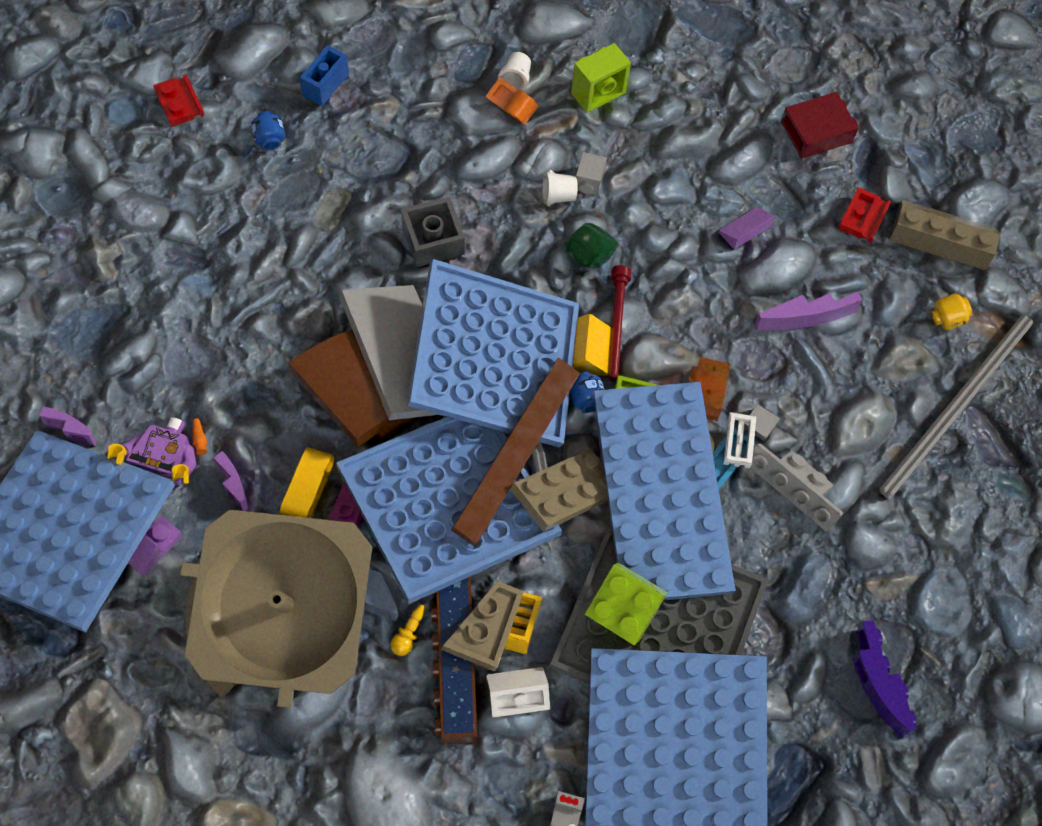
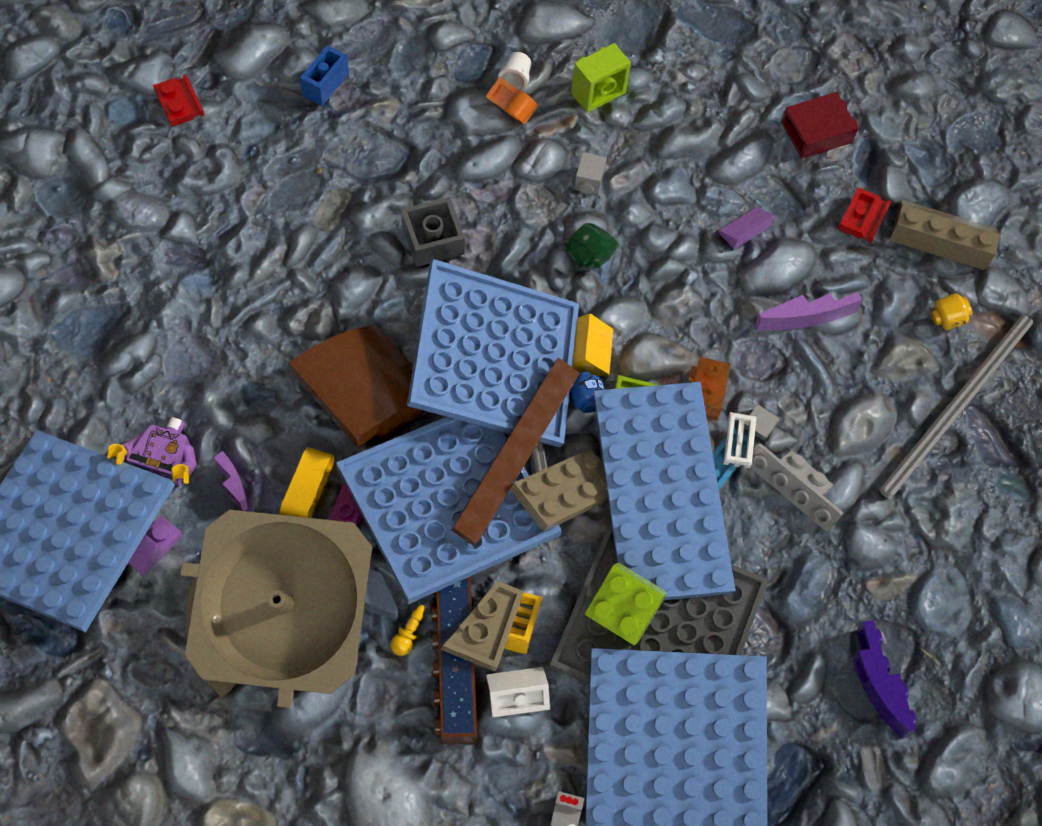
(72, 428): medium lavender slope -> none
(198, 438): orange piece -> none
(268, 130): blue head -> none
(387, 333): light grey tile -> none
(558, 188): white piece -> none
(620, 277): dark red piece -> none

